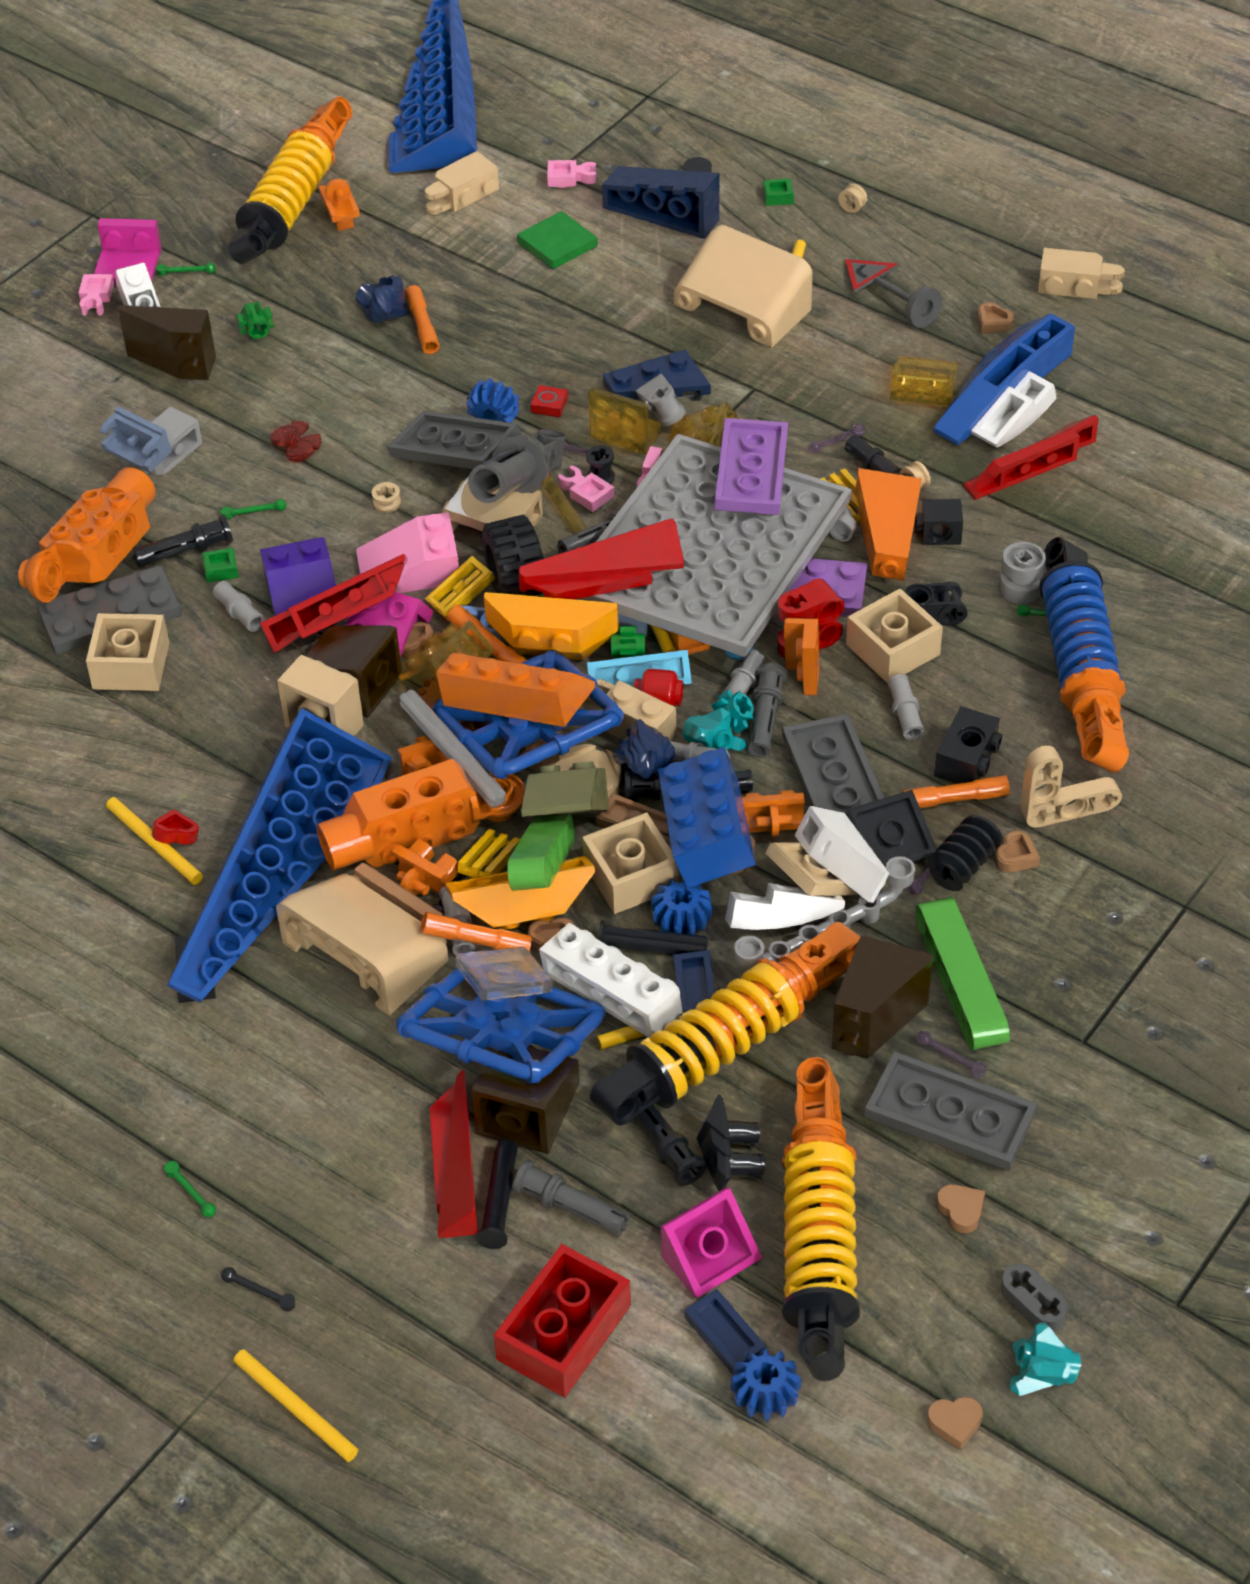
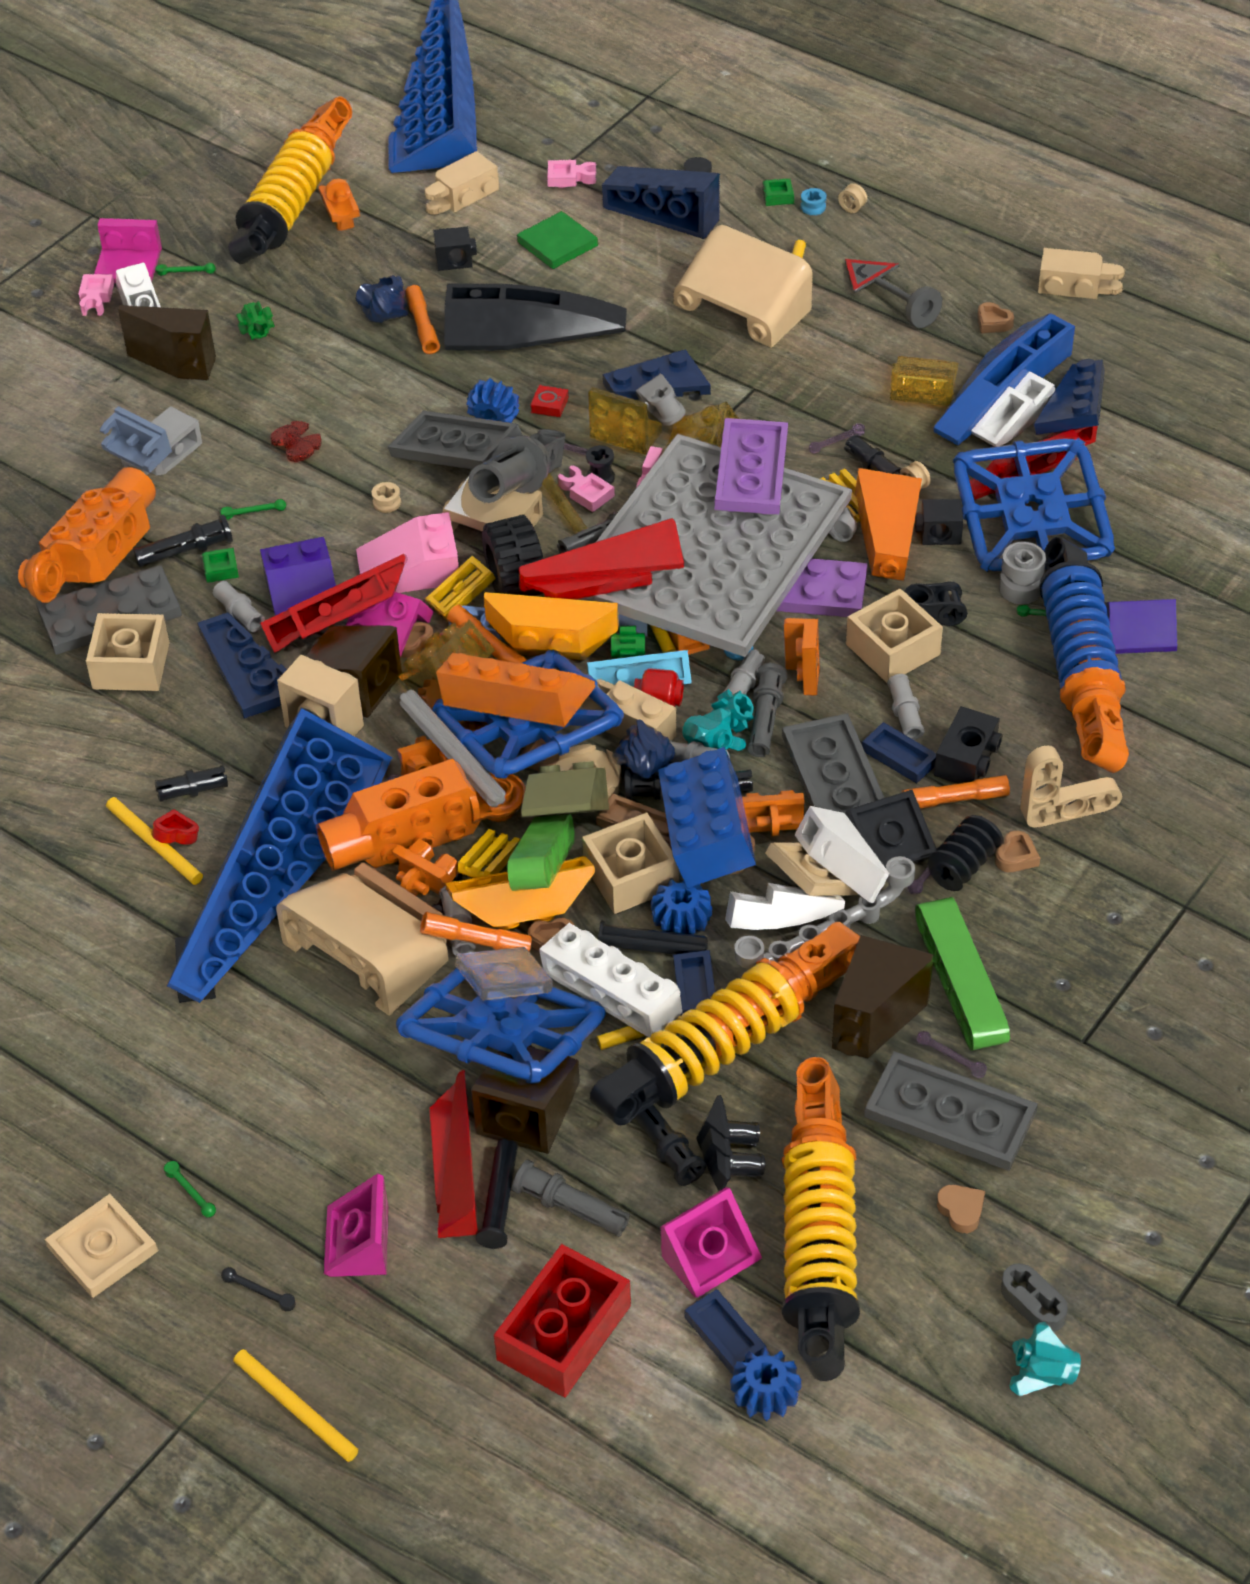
(101, 1245): none -> tan plate
(191, 783): none -> black pin
(243, 664): none -> dark blue wing
(358, 1231): none -> dark pink slope
(454, 248): none -> black brick
(523, 316): none -> black wedge
(813, 201): none -> dark azure bush
(813, 601): red piece -> none
(899, 752): none -> dark blue tile
(955, 1420): medium nougat tile -> none
(1044, 489): none -> blue plate
(1075, 400): none -> dark blue wing
(1143, 625): none -> dark purple slope

